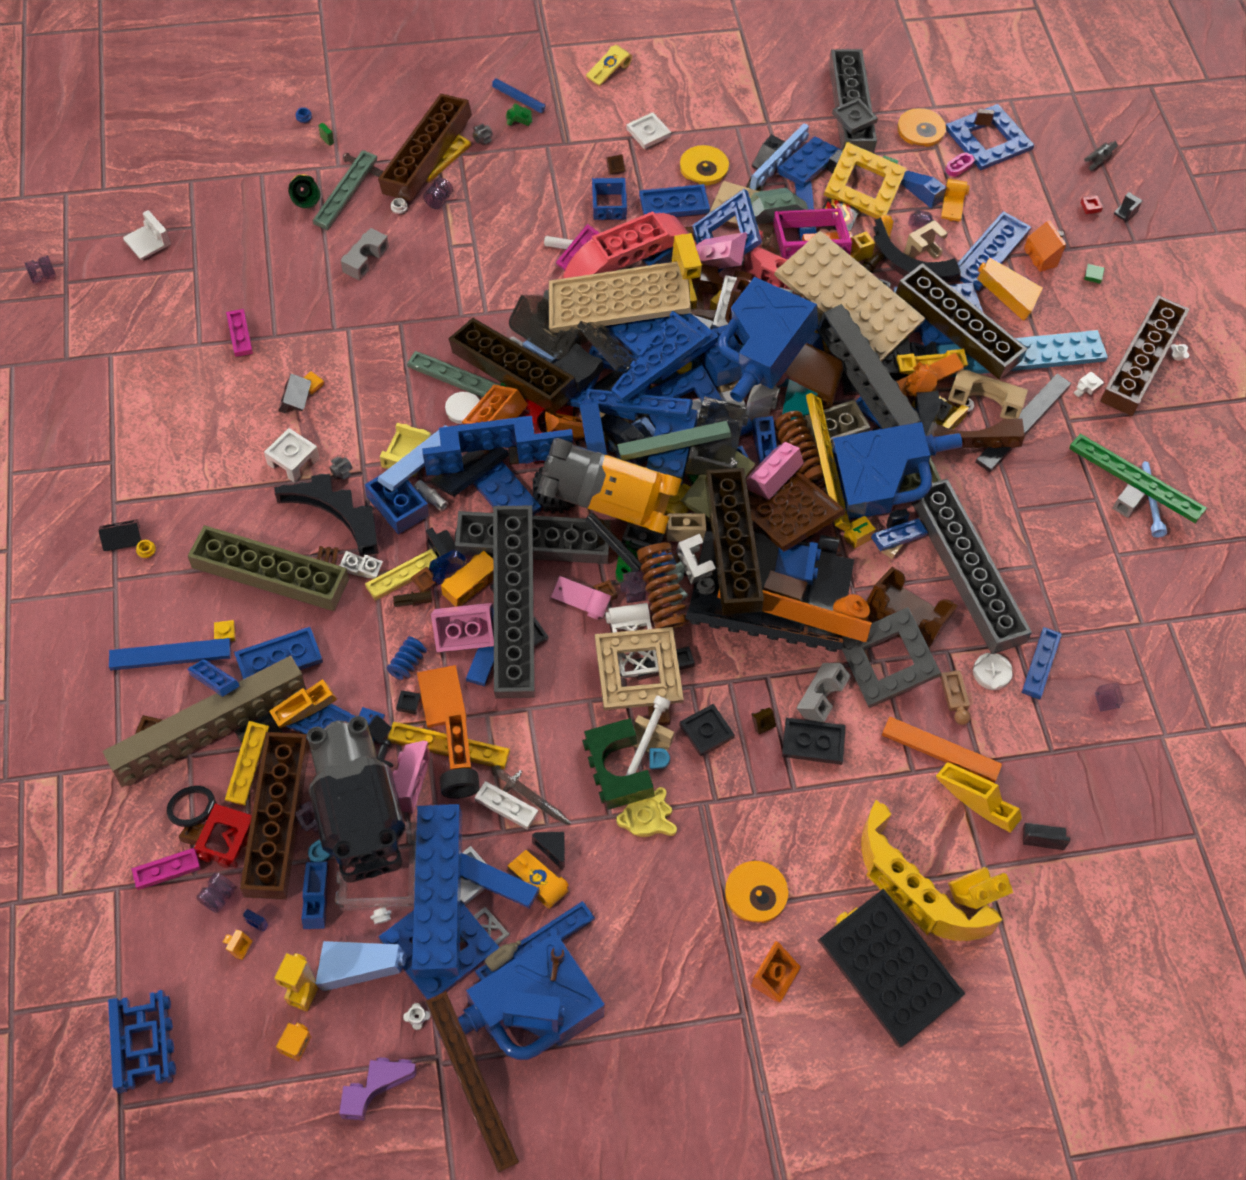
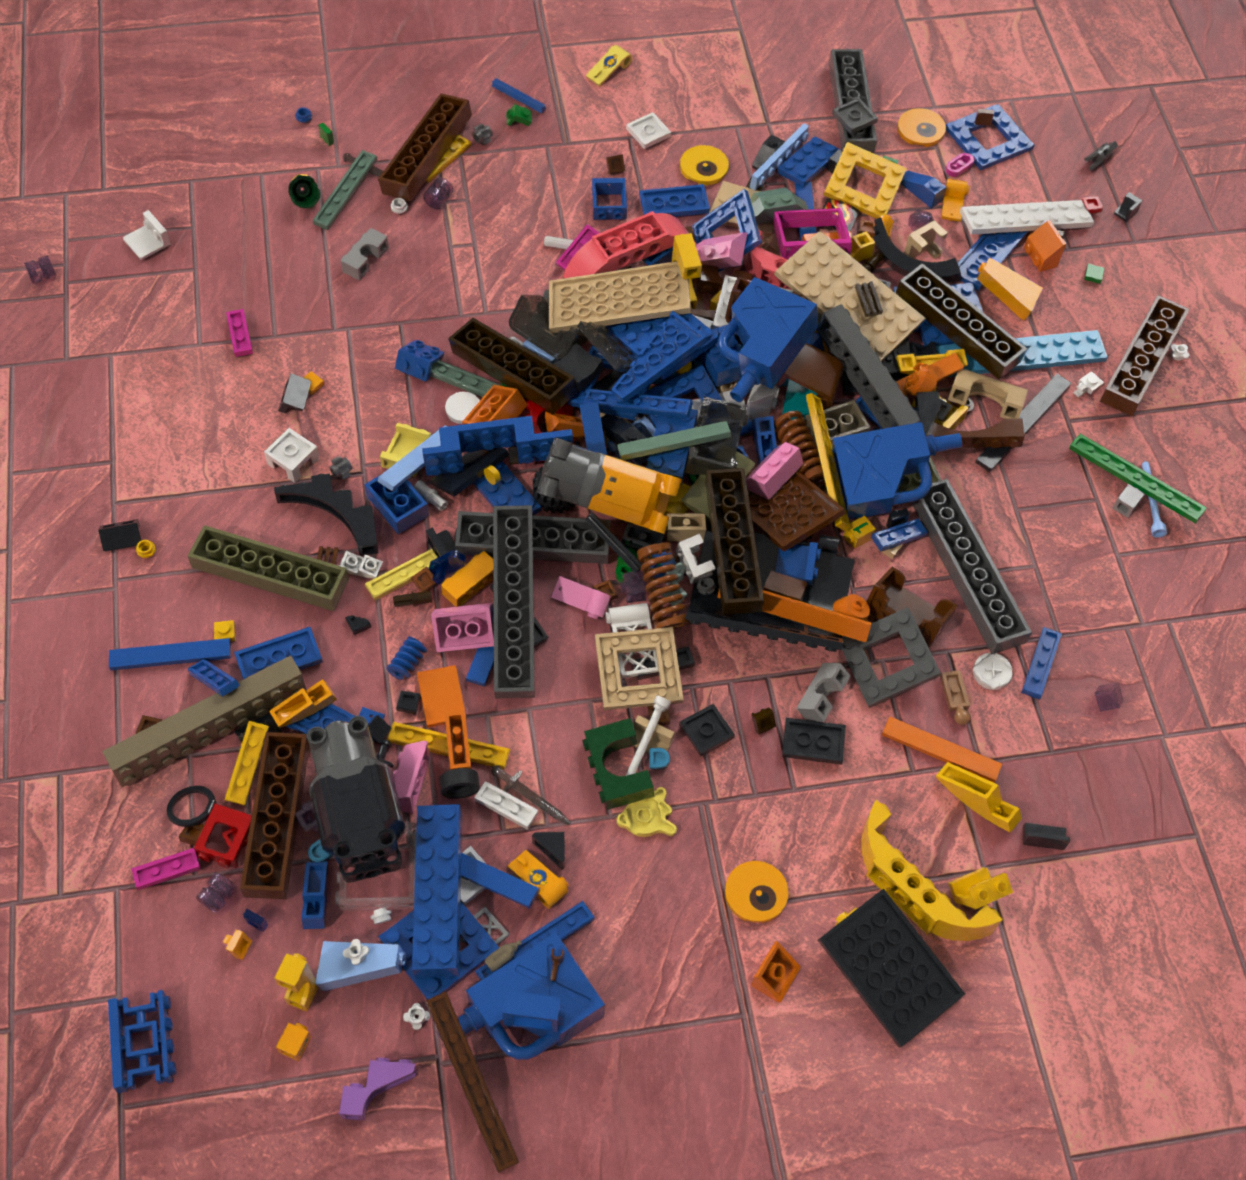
(357, 624): none -> black tile
(360, 955): none -> white plate
(417, 359): none -> blue bracket
(492, 475): none -> yellow tile
(864, 286): none -> dark brown tile
(866, 226): none -> dark orange tile
(1025, 216): none -> white plate

